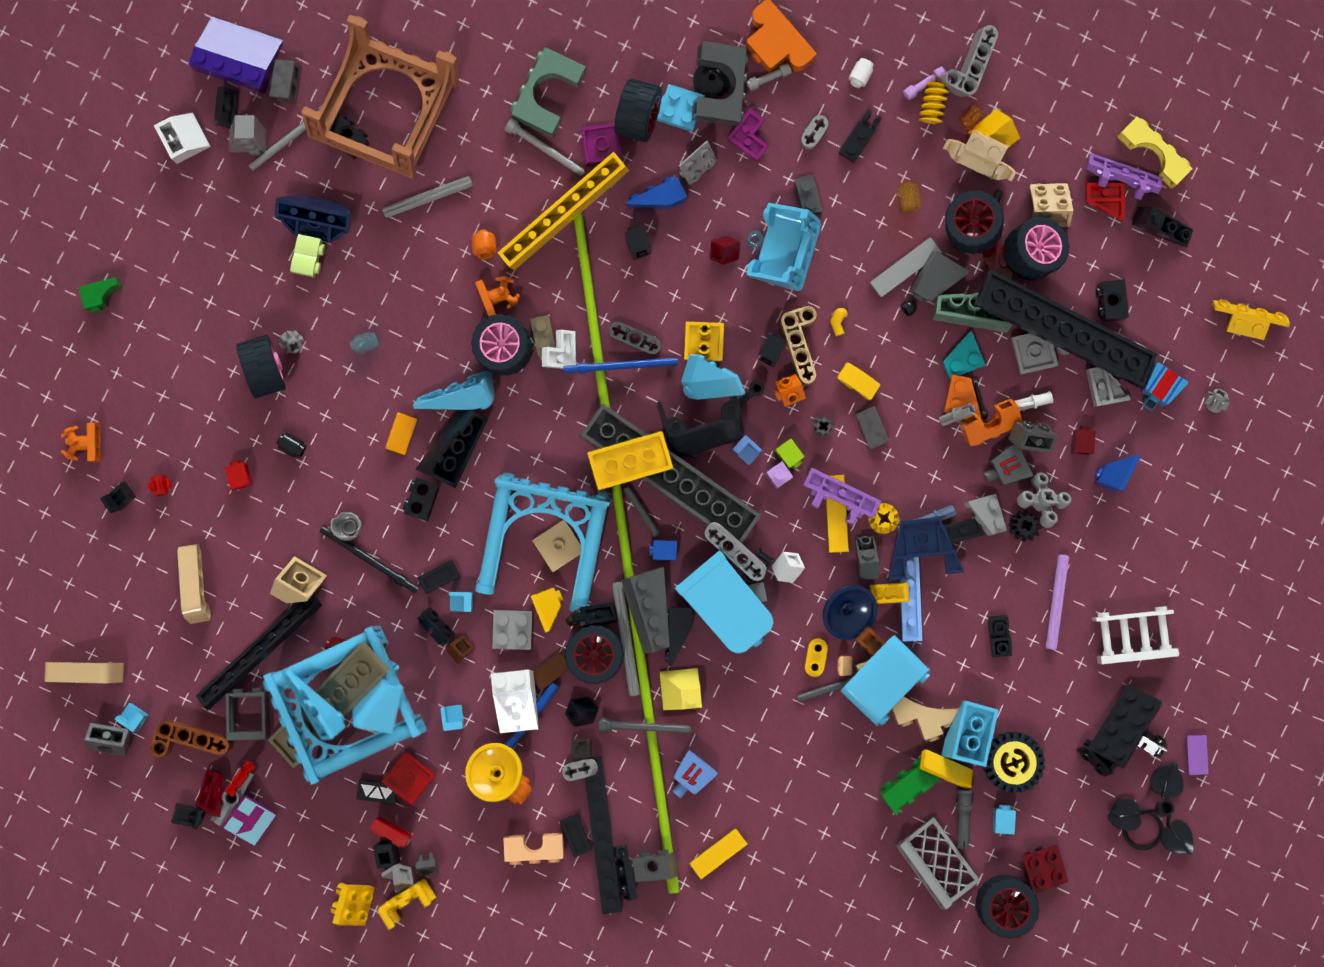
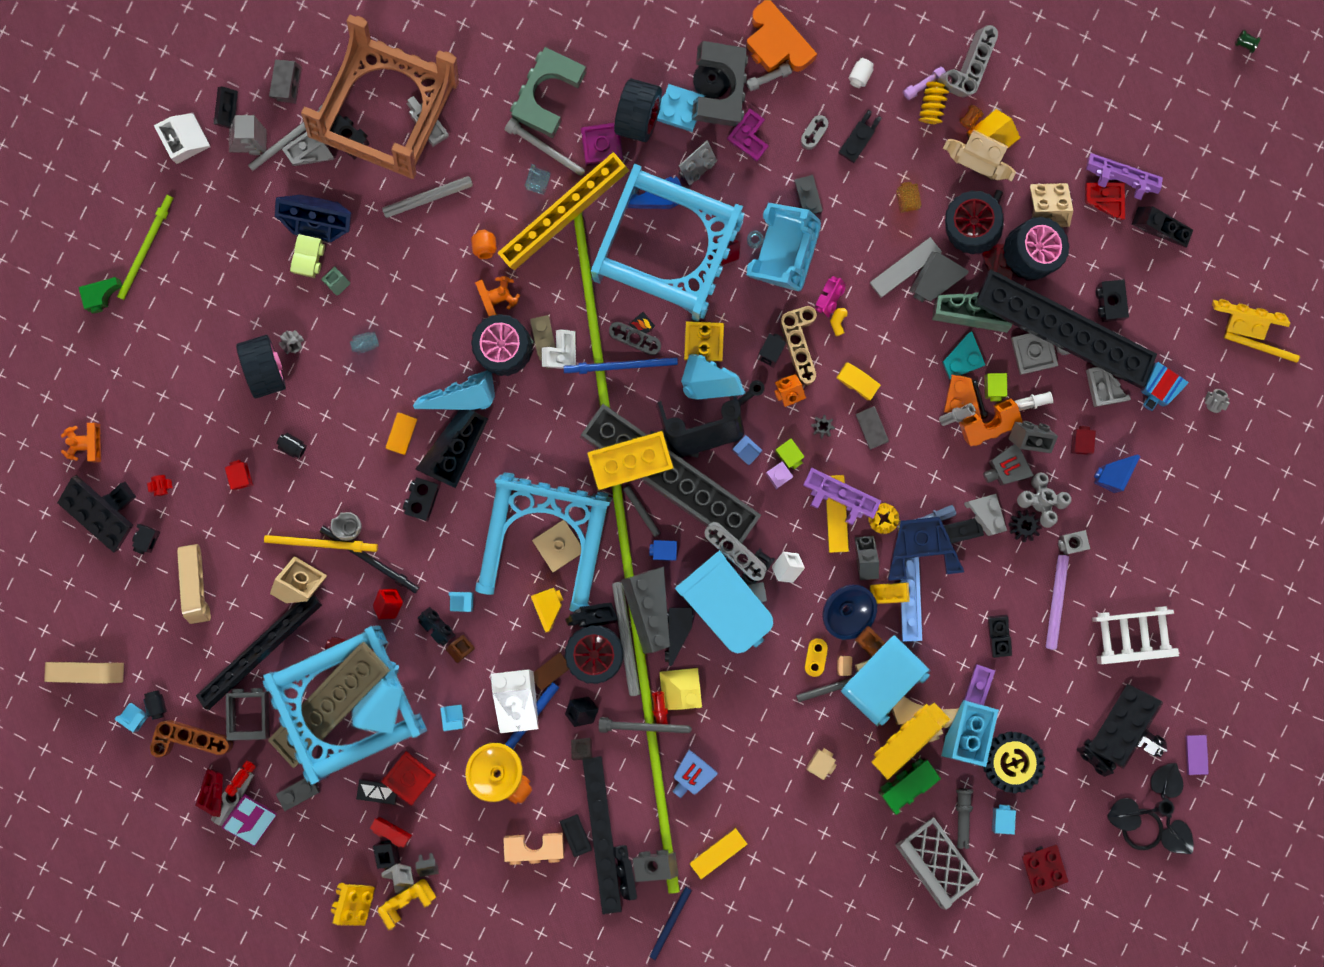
(95, 513): none -> black plate
(107, 739): dark grey brick -> none
(144, 539): none -> black brick
(154, 704): none -> black brick
(161, 214): none -> lime bar
(187, 815): black bracket -> none
(236, 54): slope -> none
(296, 794): none -> dark grey plate
(307, 151): none -> light grey wing
(322, 715): medium azure wedge -> none
(335, 281): none -> sand green slope
(356, 546): none -> yellow bar
(387, 604): none -> red panel
(438, 133): none -> light grey hinge
(439, 577): black tile -> none
(512, 629): light grey plate -> none
(537, 180): none -> clear light blue panel
(580, 771): light grey beam -> none
(637, 242): black brick -> none
(642, 323): none -> black sticker
(660, 710): none -> red pin
(670, 923): none -> dark blue bar
(690, 300): none -> medium azure arch
(822, 763): none -> tan brick
(827, 304): none -> dark pink hinge
(909, 307): black hinge -> none
(910, 739): none -> yellow brick
(946, 769): yellow tile -> none
(979, 685): none -> medium lavender plate
(995, 386): none -> lime brick
(1007, 906): wheel -> none
(1080, 537): none -> light grey brick
(1173, 167): light yellow arch -> none
(1247, 41): none -> dark green bush
(1261, 346): none -> yellow bar

